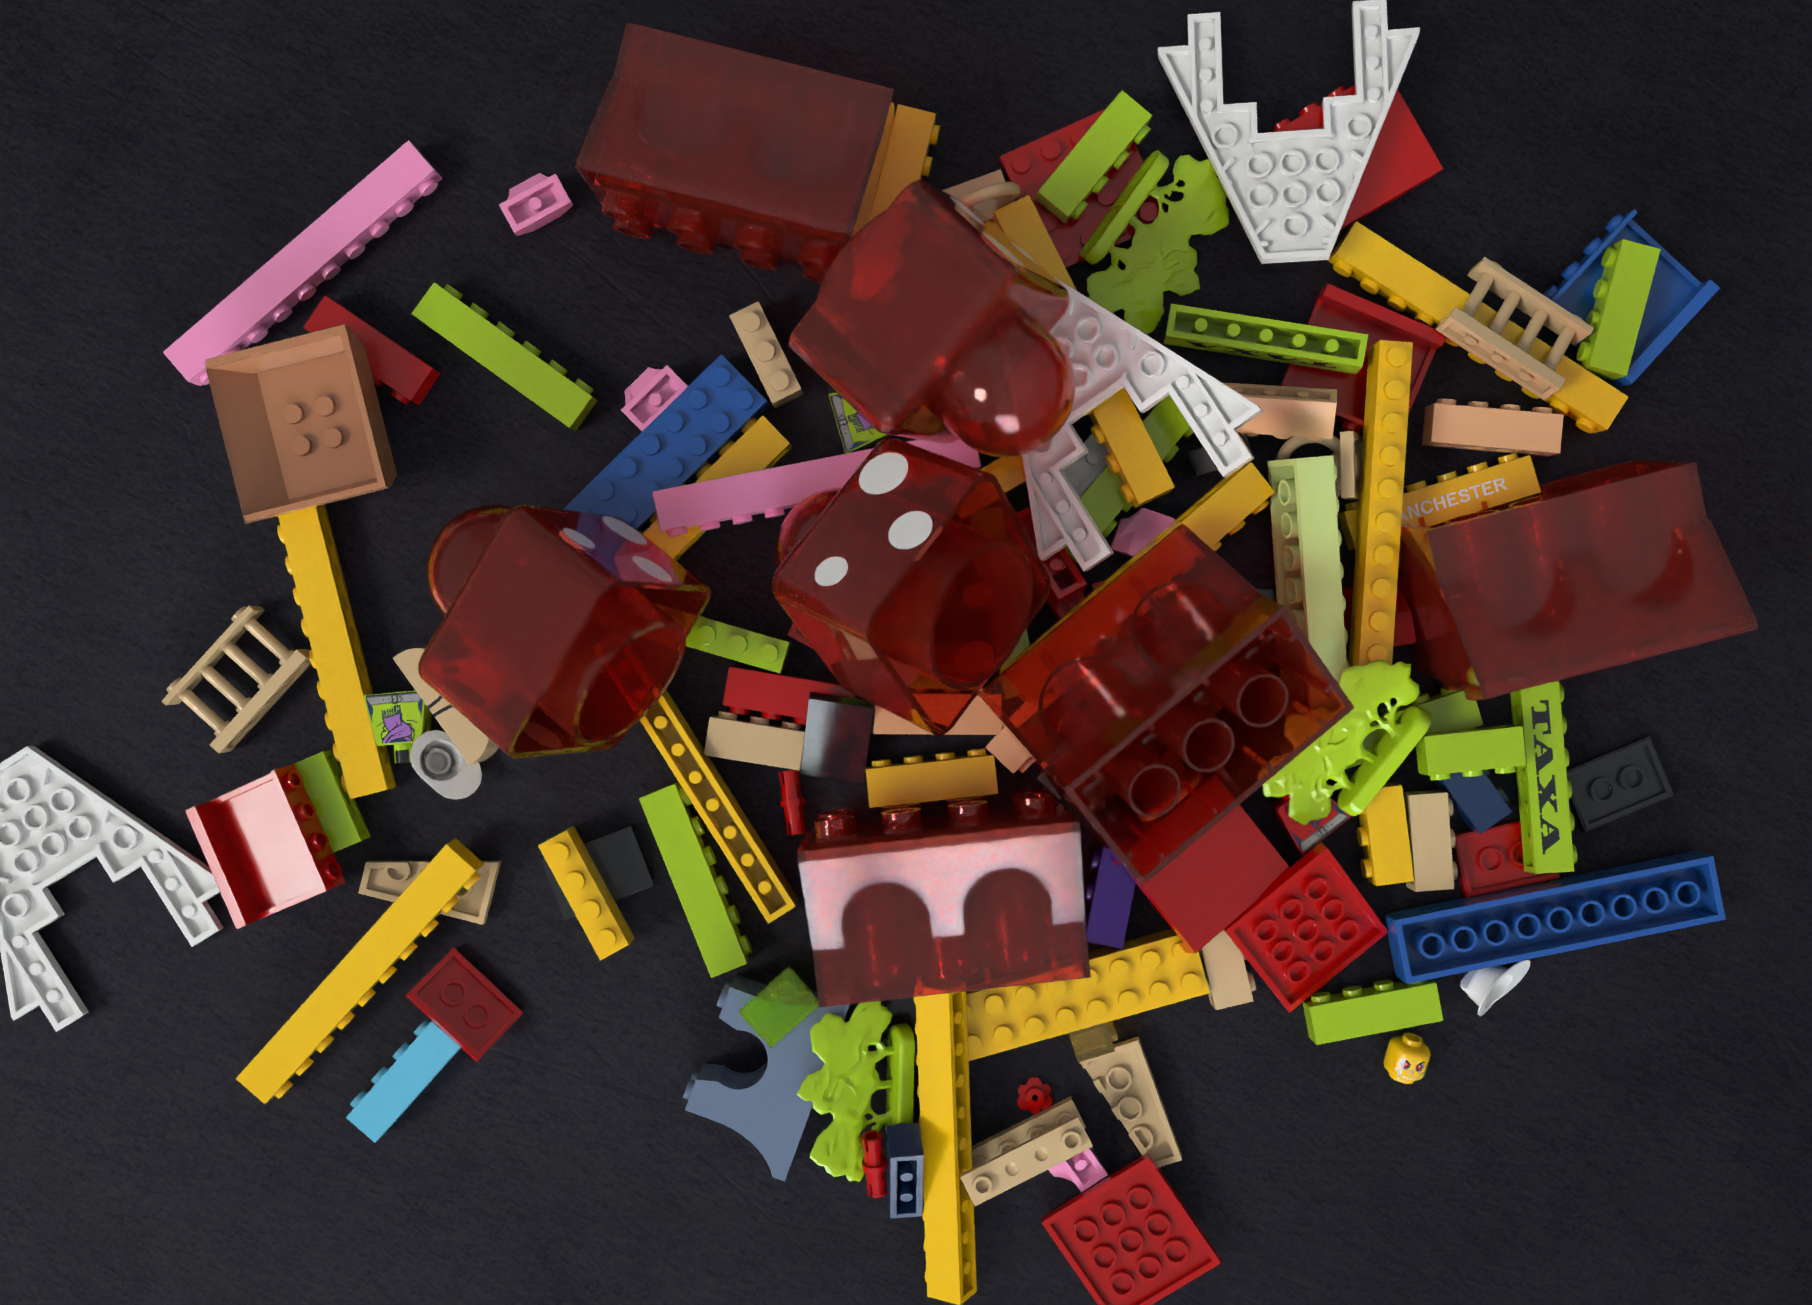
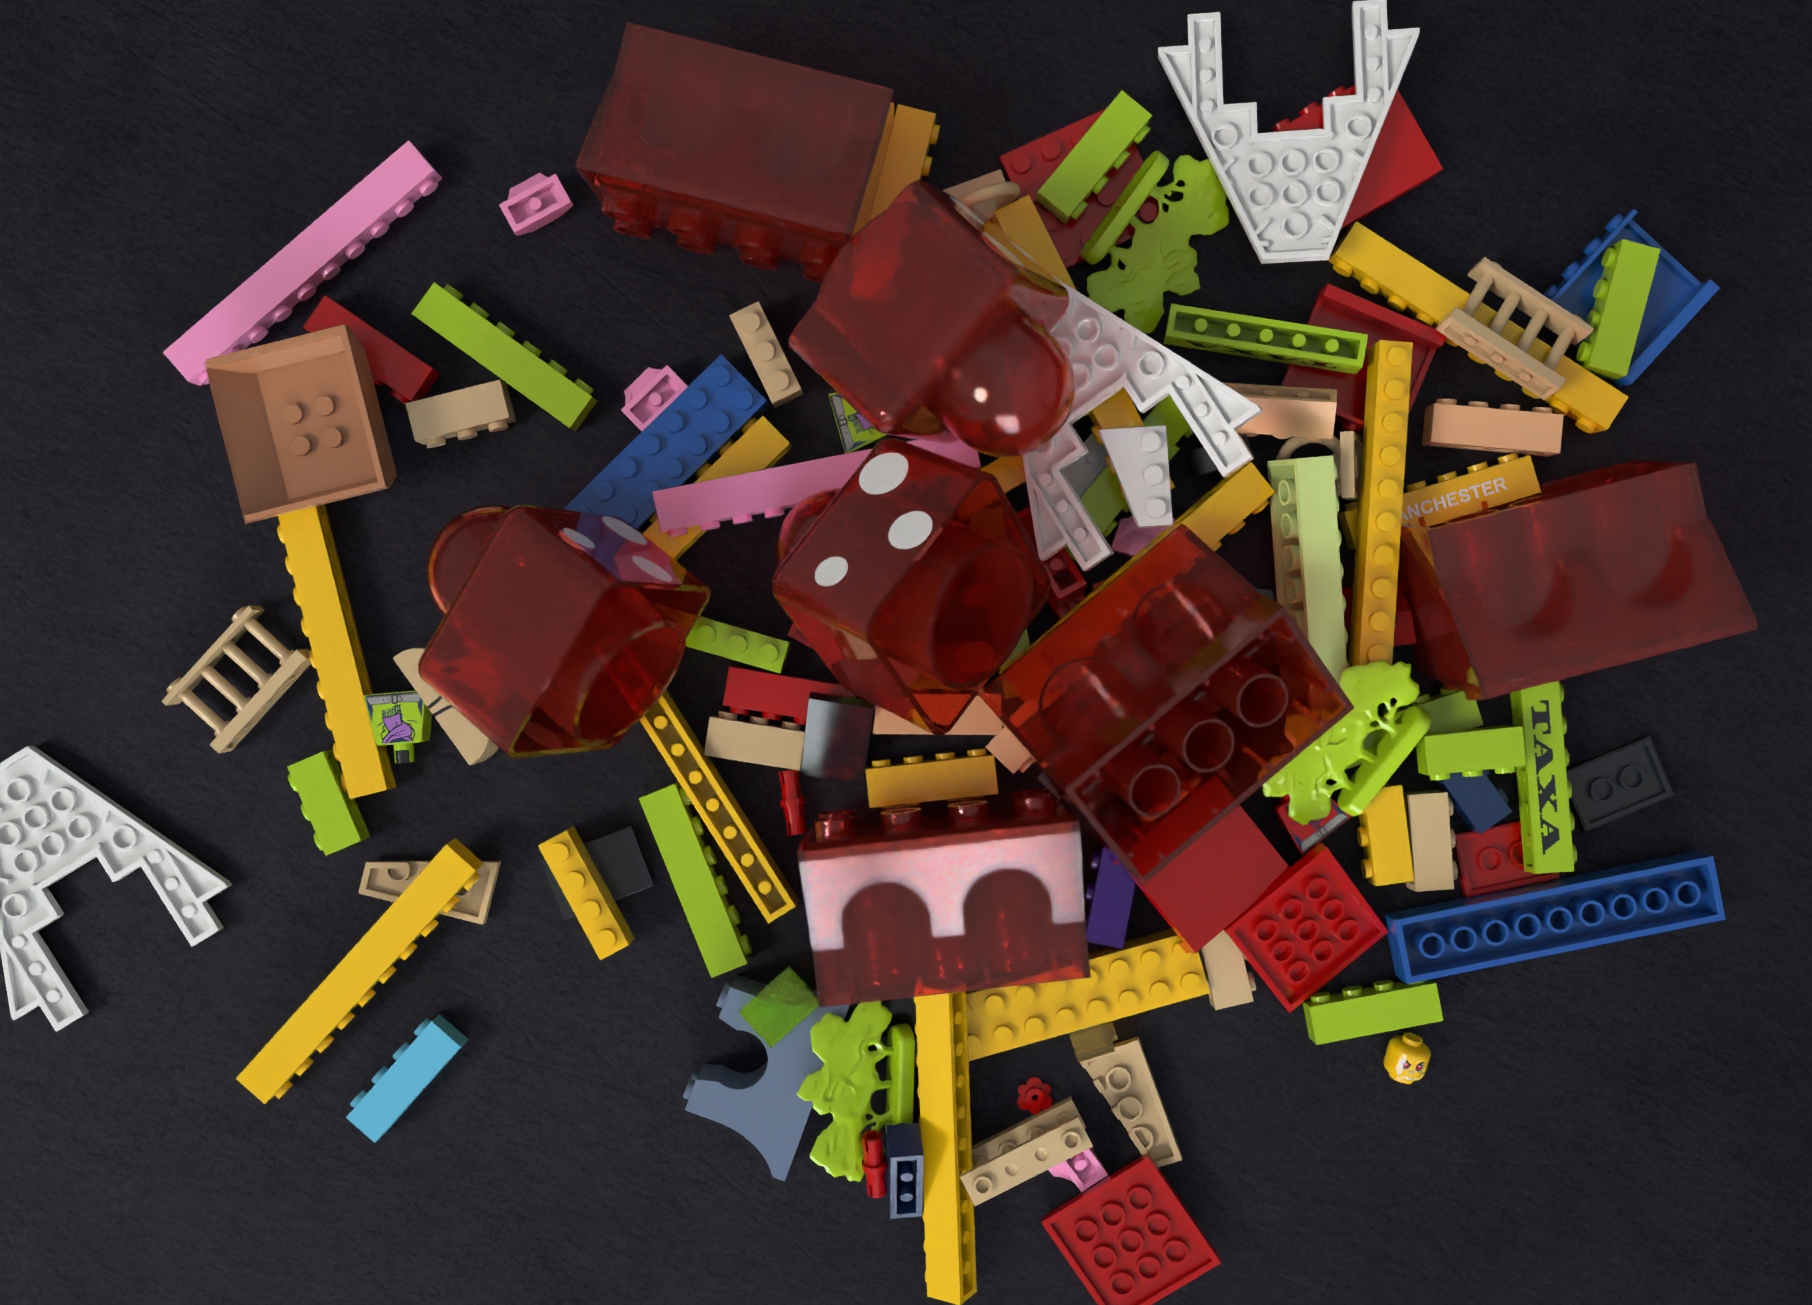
(265, 846): panel -> none
(443, 766): white piece -> none
(461, 413): none -> tan brick
(464, 1004): red tile -> none
(1143, 471): none -> white wing
(1492, 983): white piece -> none

